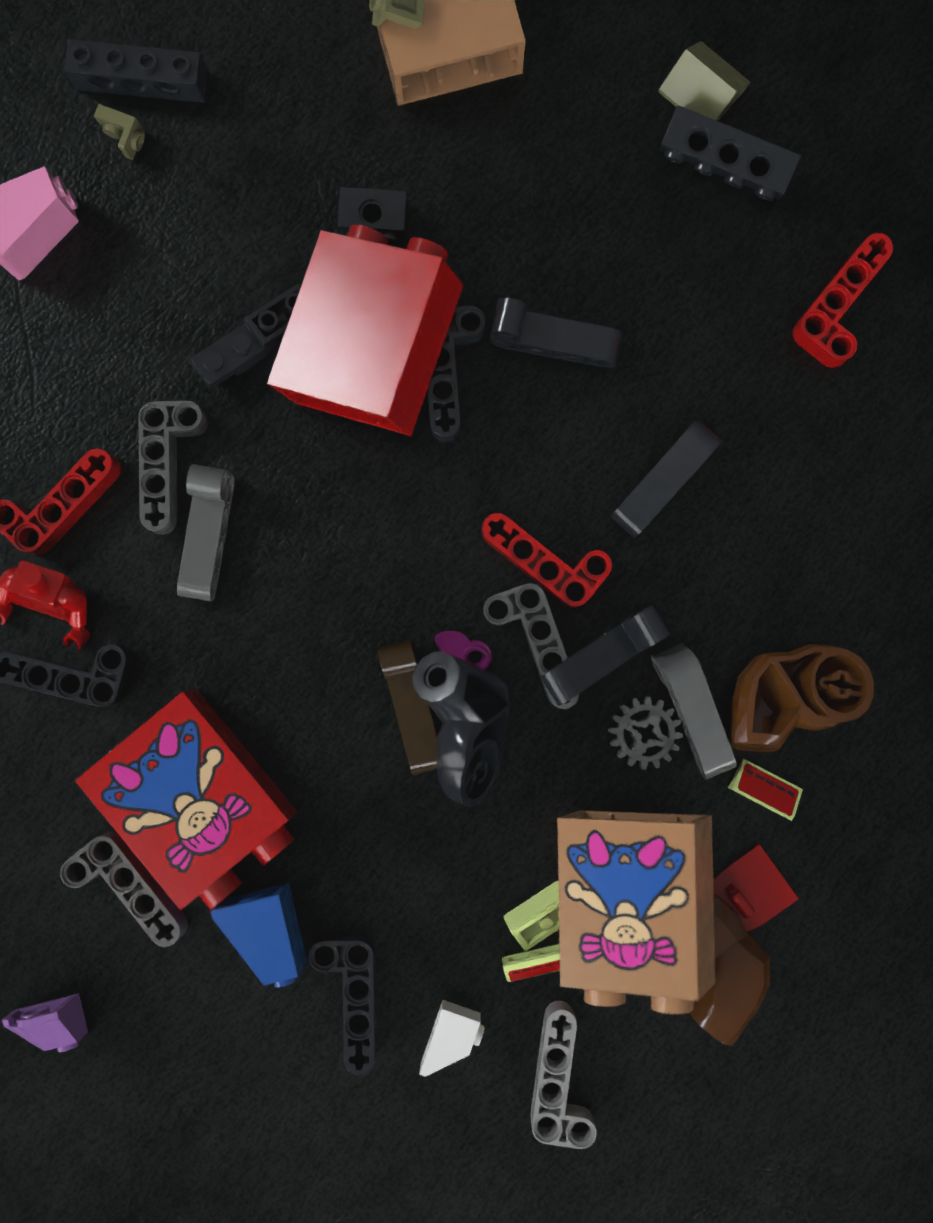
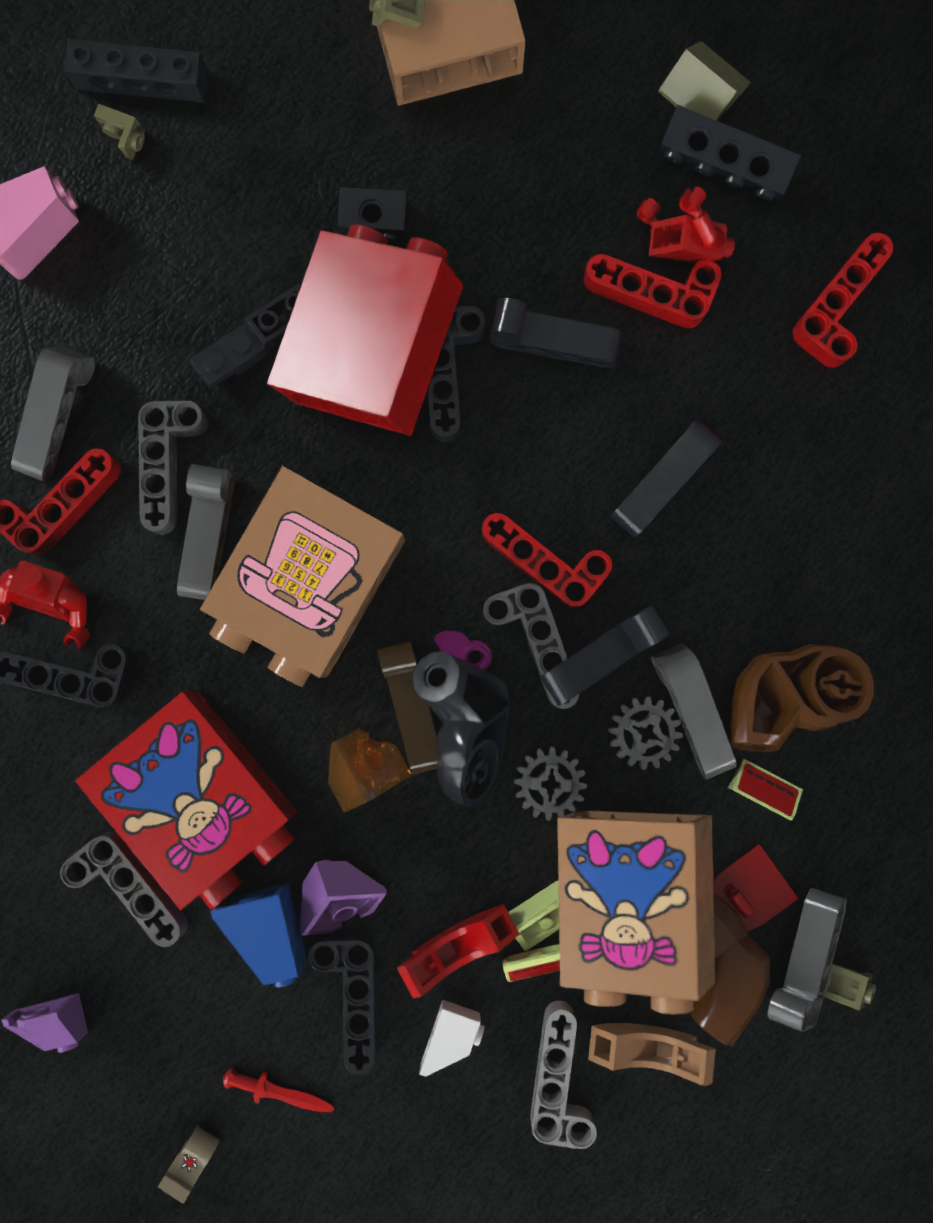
(48, 409): none -> dark grey beam
(189, 1164): none -> dark tan leg
(265, 1089): none -> red sword
(301, 577): none -> medium nougat brick
(335, 894): none -> medium lavender slope
(363, 769): none -> clear orange slope
(457, 946): none -> red arch
(565, 784): none -> dark grey gear
(649, 283): none -> red beam
(654, 1047): none -> medium nougat arch
(686, 236): none -> red torso
(810, 963): none -> dark grey beam
(850, 987): none -> olive bracket

